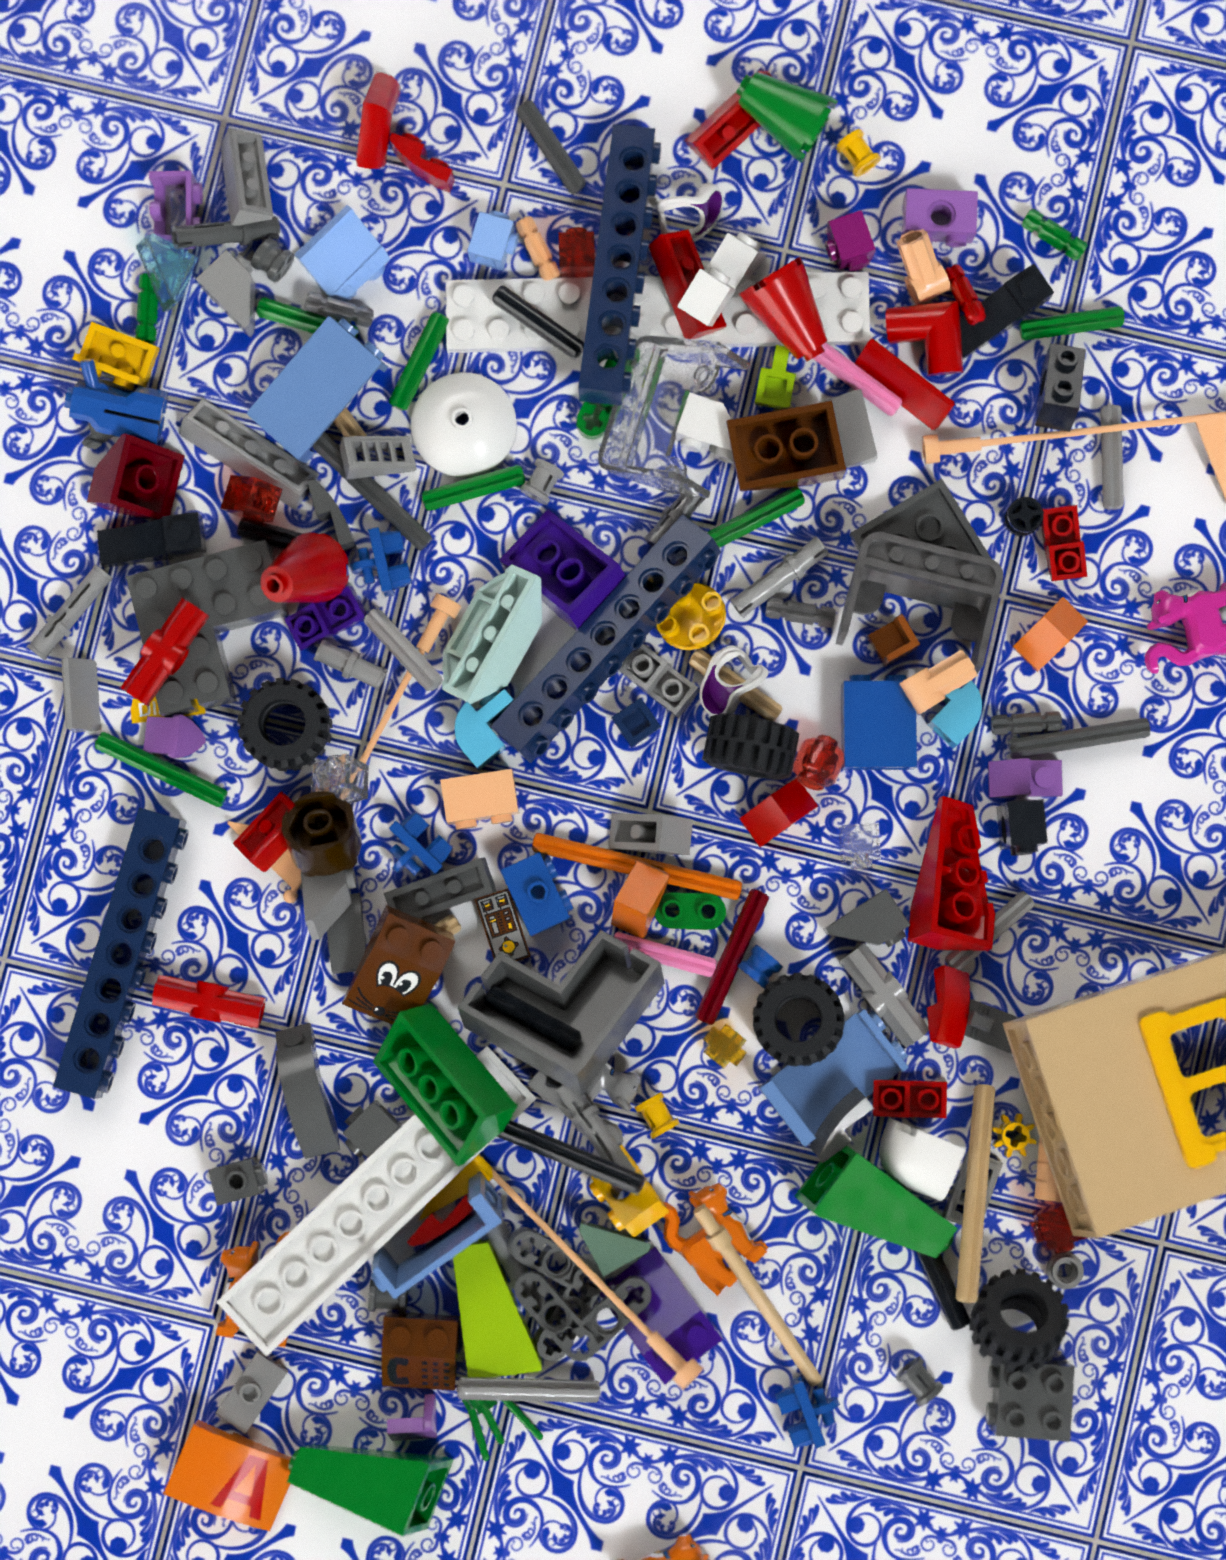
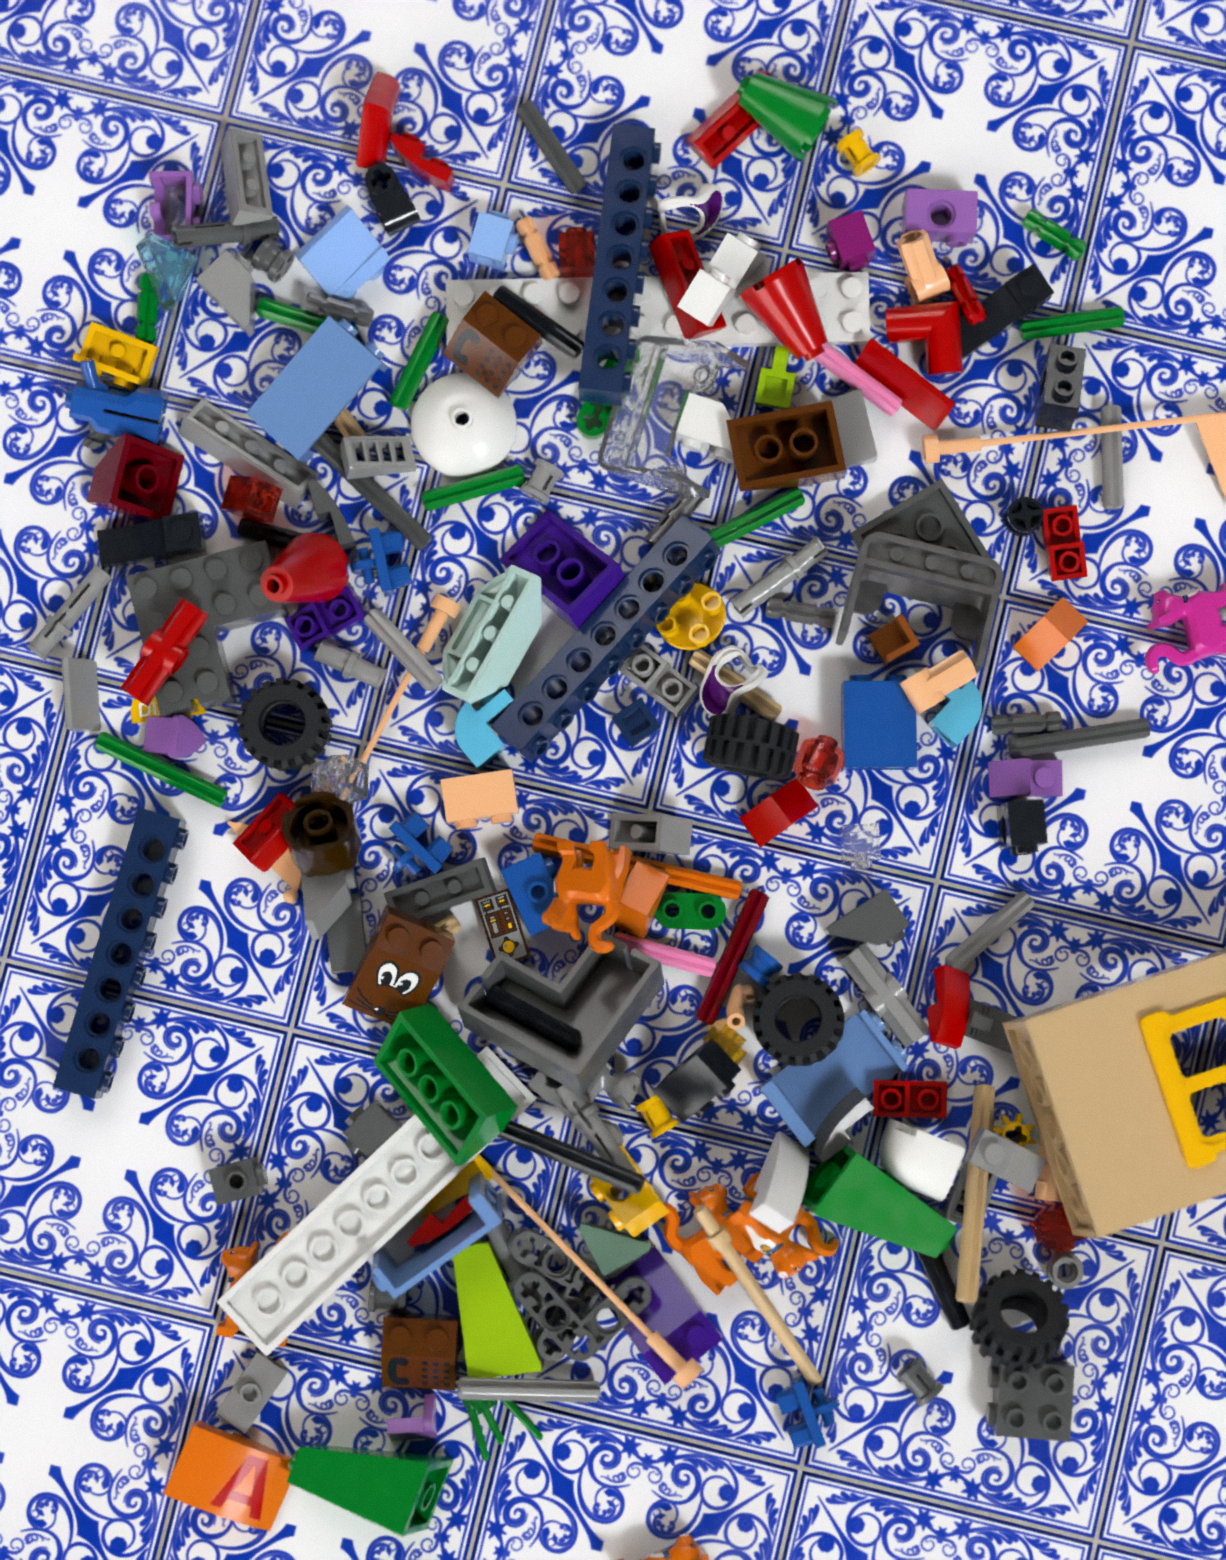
(208, 1001): red piece -> none
(304, 1091): dark grey arch -> none
(391, 204): none -> black piece
(492, 344): none -> reddish brown slope
(588, 886): none -> orange animal
(698, 1080): none -> black brick
(735, 1010): none -> light nougat arm
(781, 1184): none -> white slope
(785, 1254): none -> orange animal
(950, 893): red wedge -> none
(1004, 1159): none -> light grey slope

